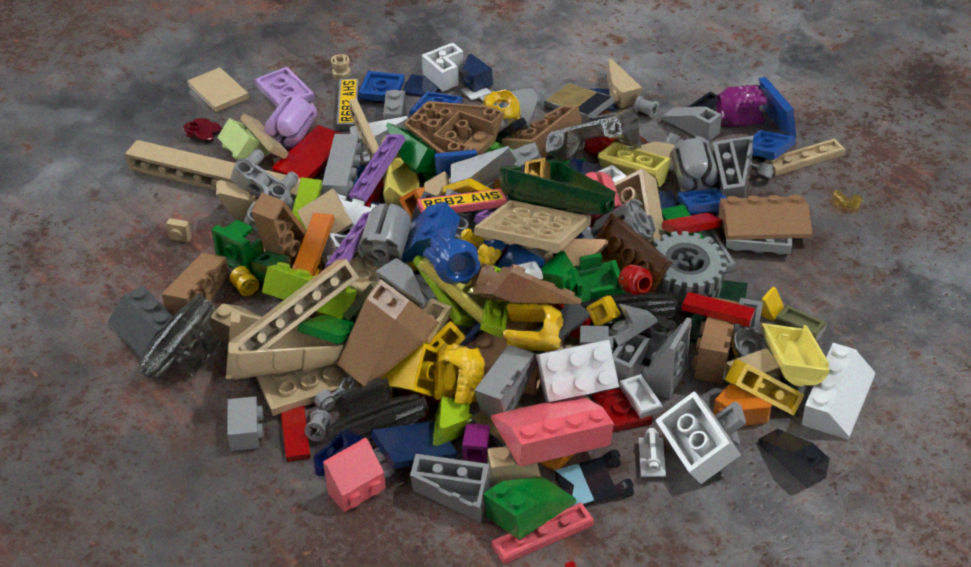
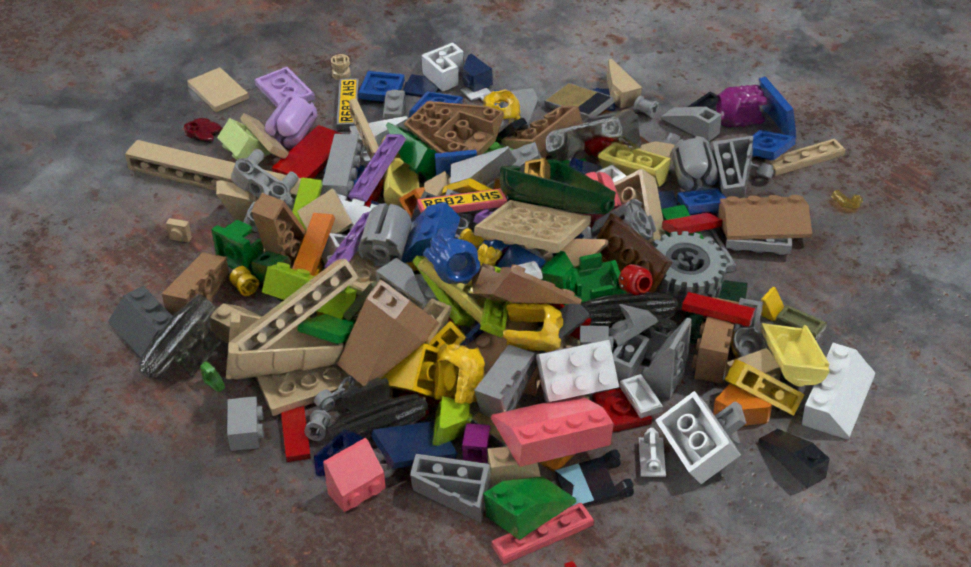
(211, 377): none -> bright green tile
(603, 311): yellow slope -> none

